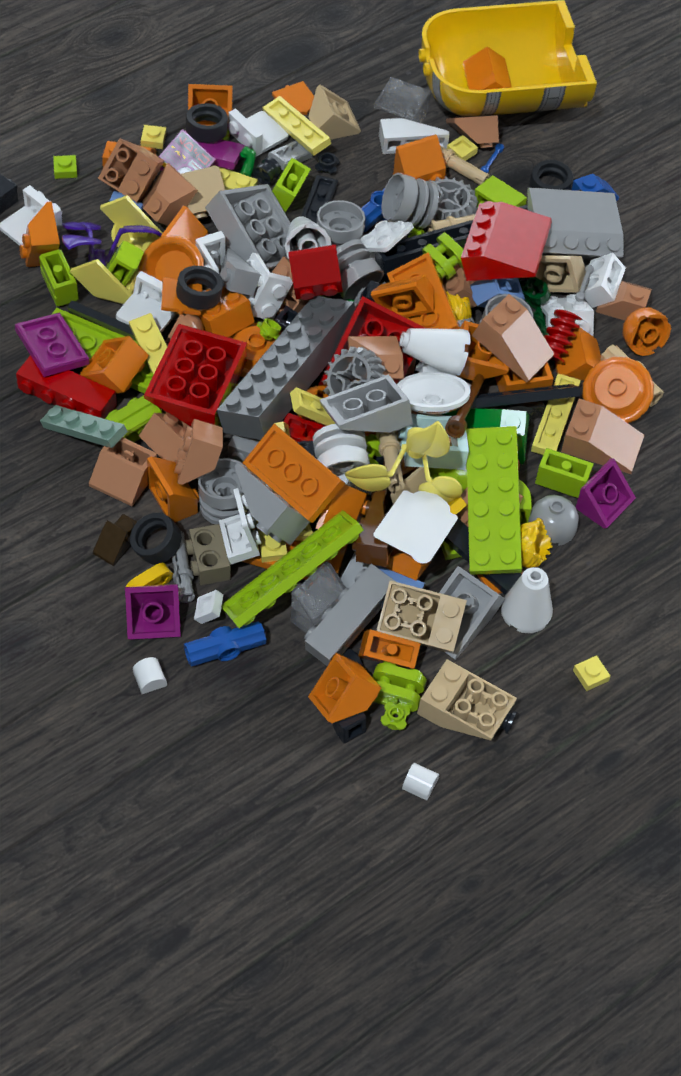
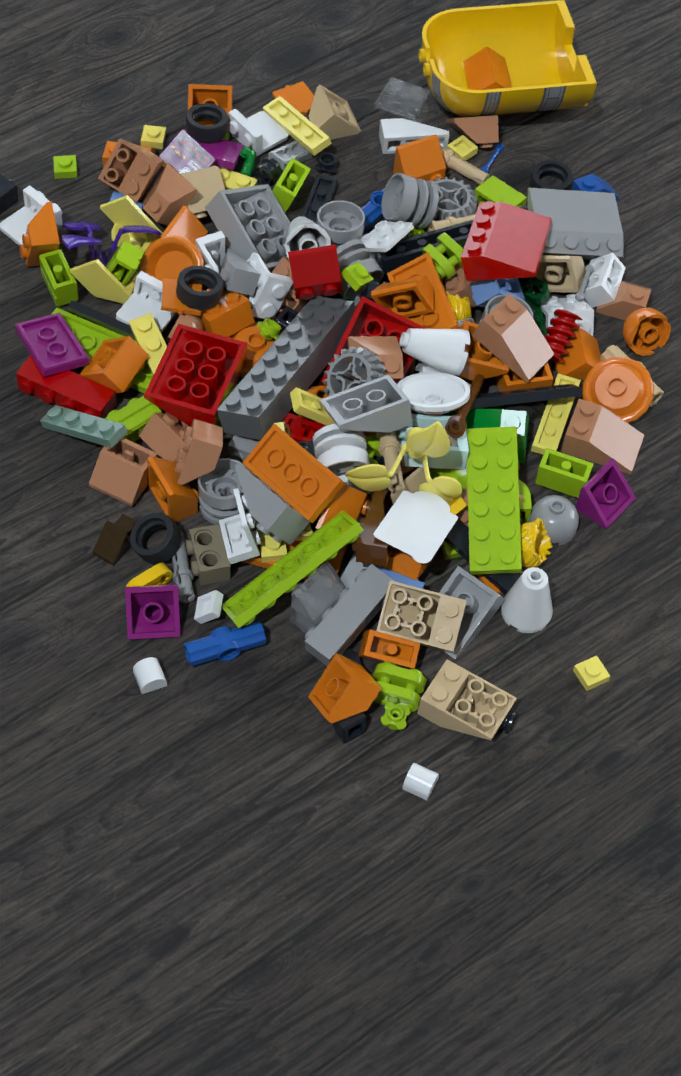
(356, 276): none -> lime plate

